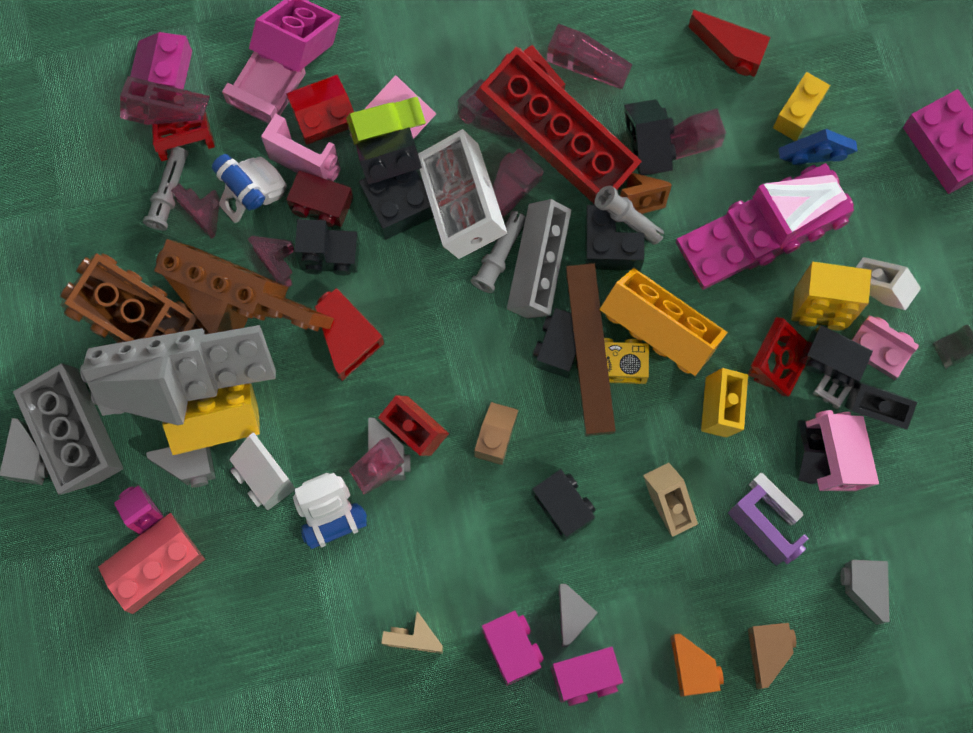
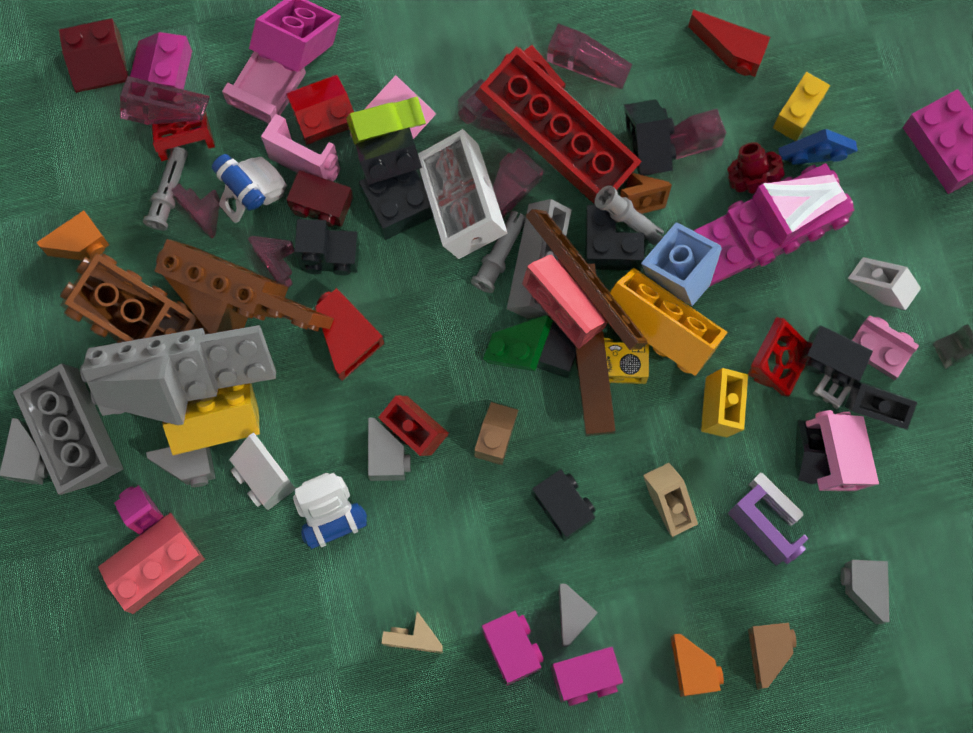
(74, 239): none -> orange slope
(94, 55): none -> dark red slope
(377, 466): clear pink slope -> none
(519, 345): none -> green wing
(563, 300): none -> coral slope
(587, 279): none -> reddish brown tile
(683, 263): none -> light blue slope
(754, 168): none -> dark red plant
(831, 295): yellow brick -> none

